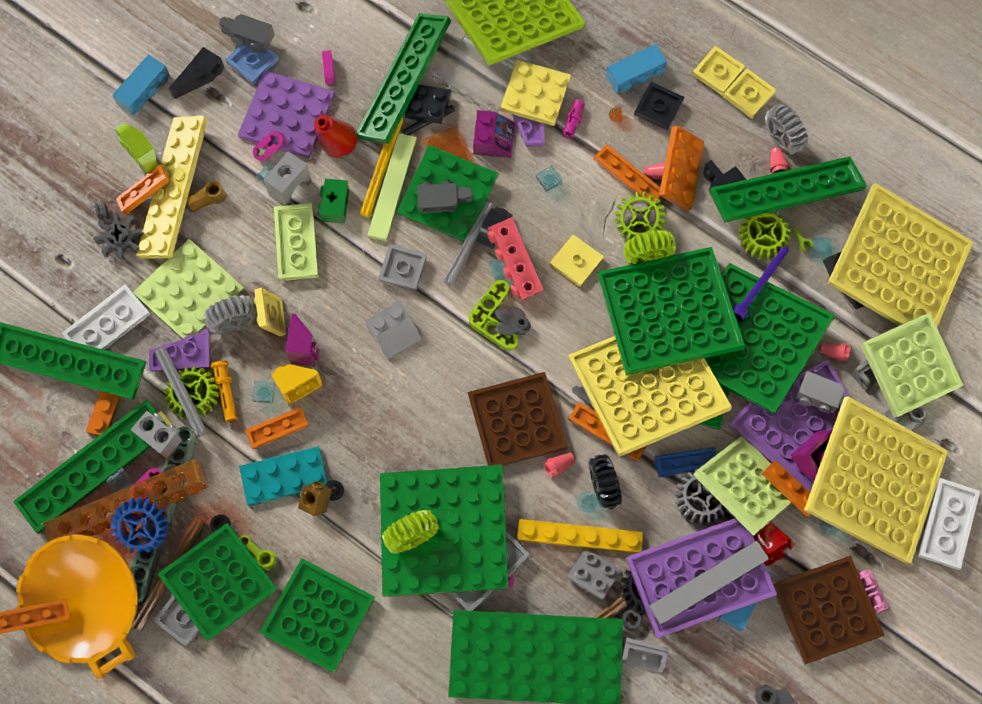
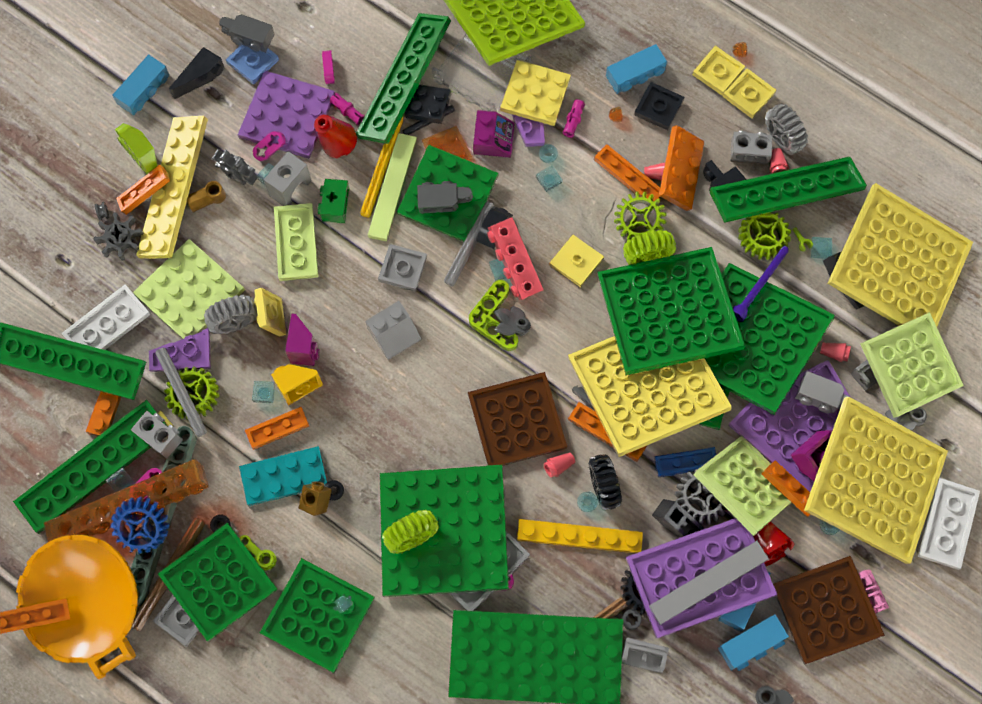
(223, 381): light orange pin -> none
(234, 167): none -> dark grey gear
(343, 603): none -> clear light blue plate
(347, 109): none -> dark pink pin
(548, 148): none -> clear light blue plate
(593, 574): light grey hinge -> none
(676, 519): none -> black slope
(740, 49): none -> clear orange hinge
(751, 152): none -> light grey brick
(753, 643): none -> dark azure brick

